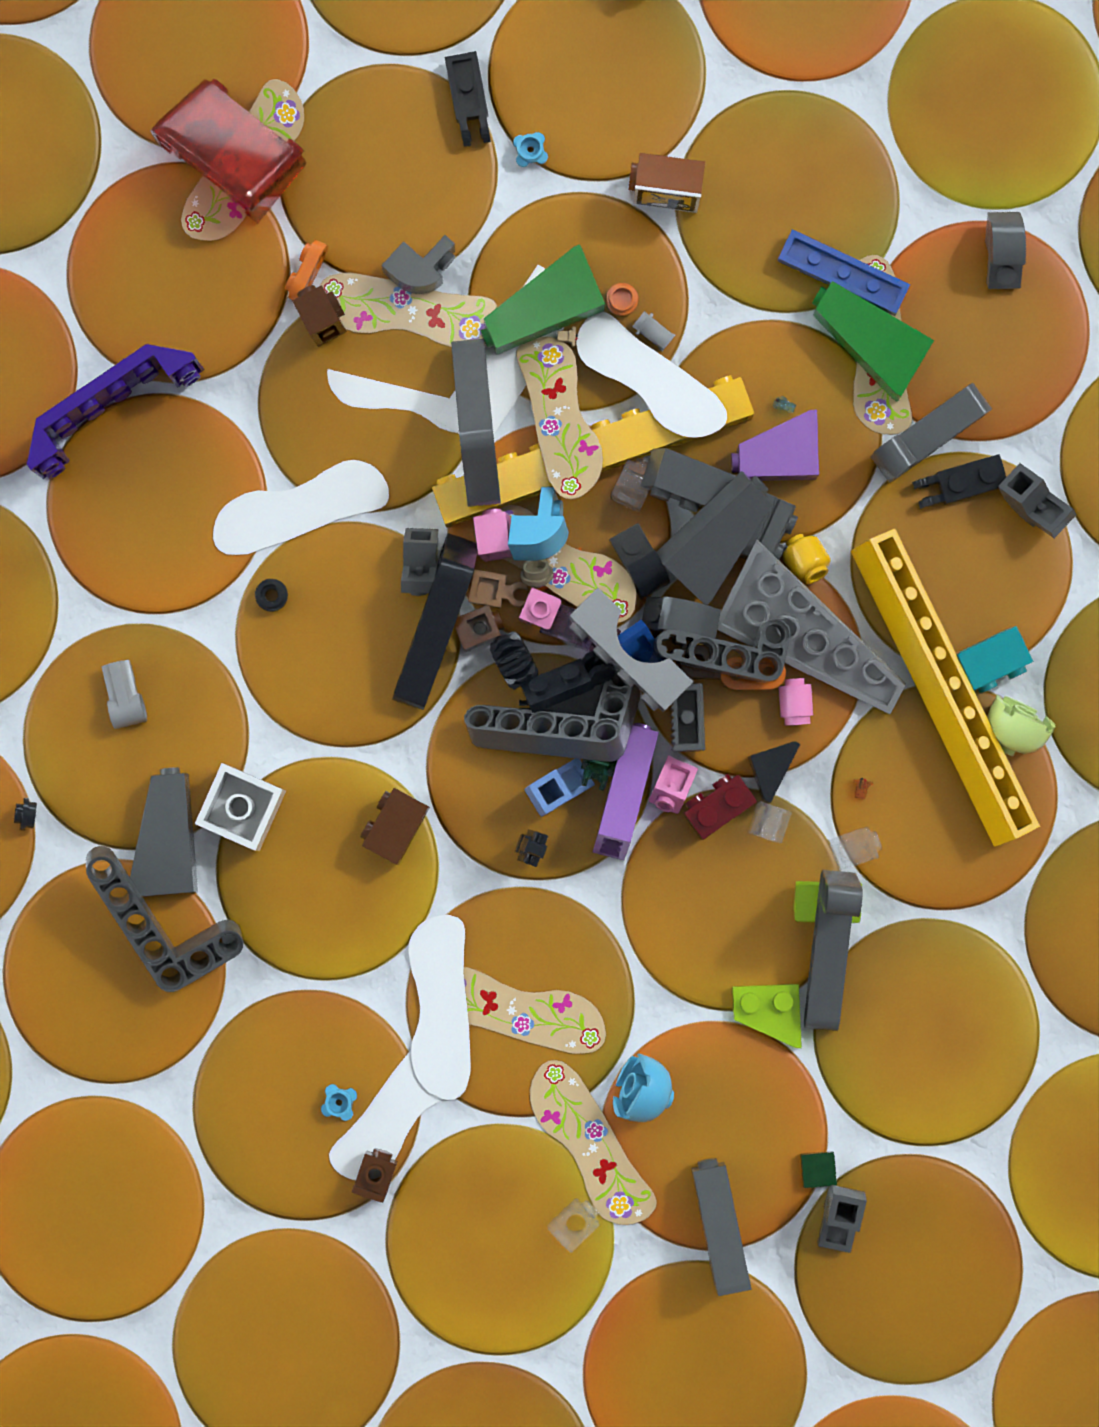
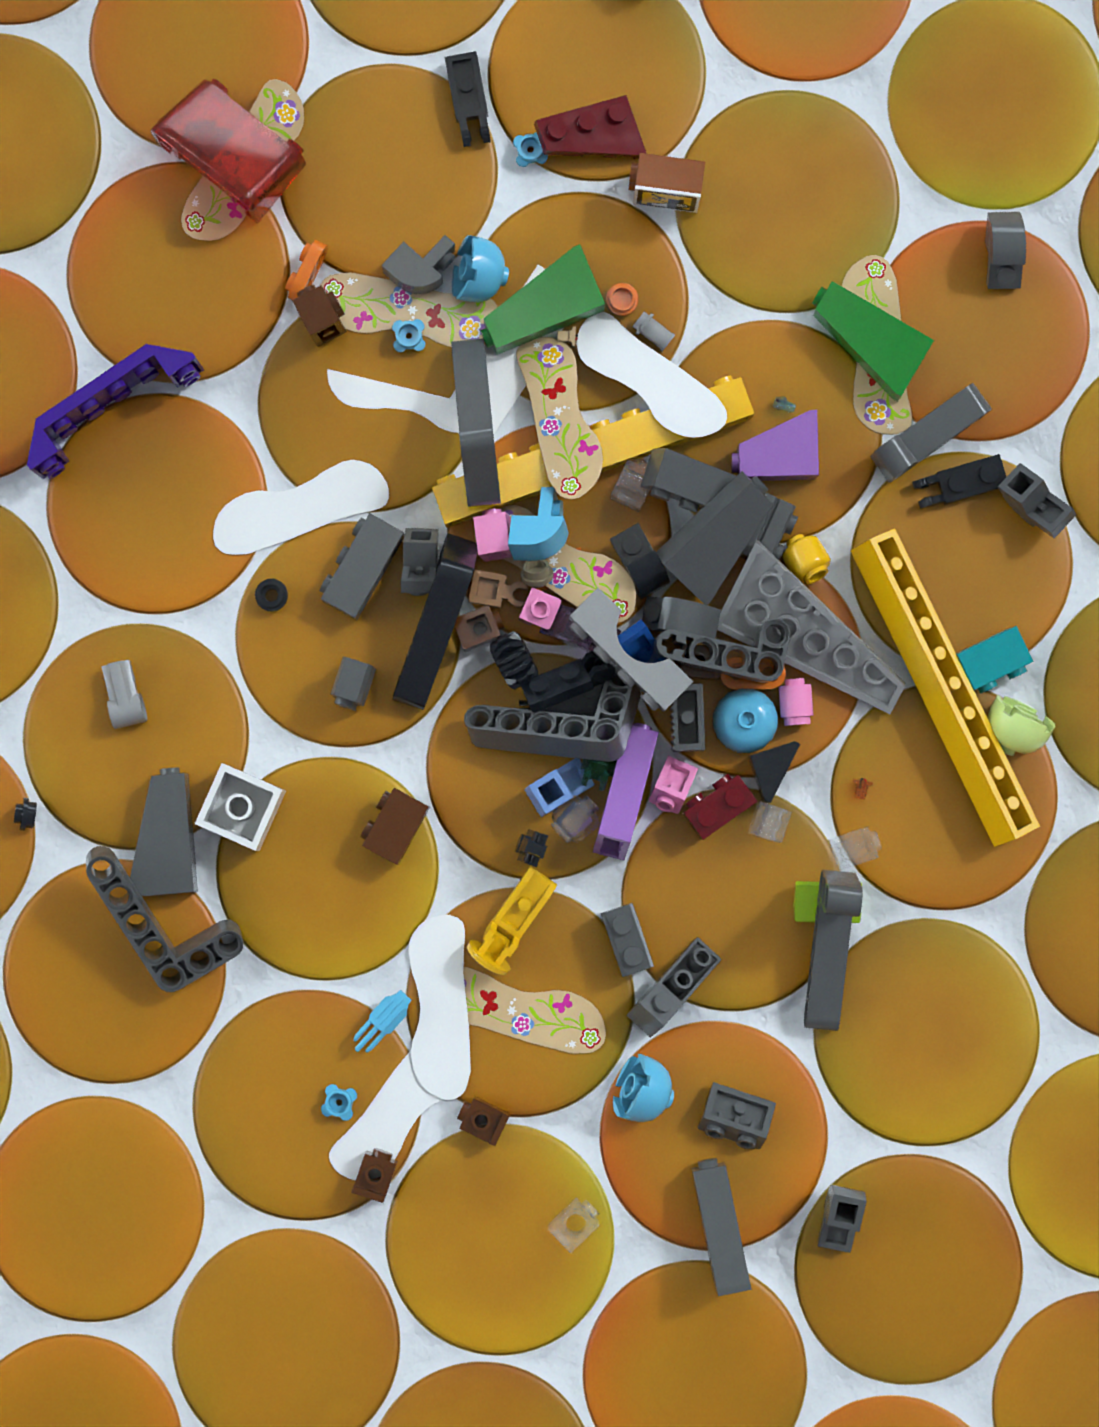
(352, 683): none -> dark grey brick
(361, 566): none -> dark grey brick
(384, 1018): none -> medium azure piece
(402, 328): none -> medium azure plate
(480, 270): none -> medium azure cylinder
(496, 1118): none -> reddish brown brick
(512, 921): none -> yellow piece
(575, 819): none -> clear head
(575, 1120): tan sticker -> none
(595, 129): none -> dark red wing
(627, 939): none -> dark grey brick
(674, 987): none -> dark grey slope
(736, 1116): none -> dark grey bracket
(745, 720): none -> medium azure cylinder
(770, 1010): lime wing -> none
(818, 1169): dark green tile -> none
(832, 265): blue plate -> none

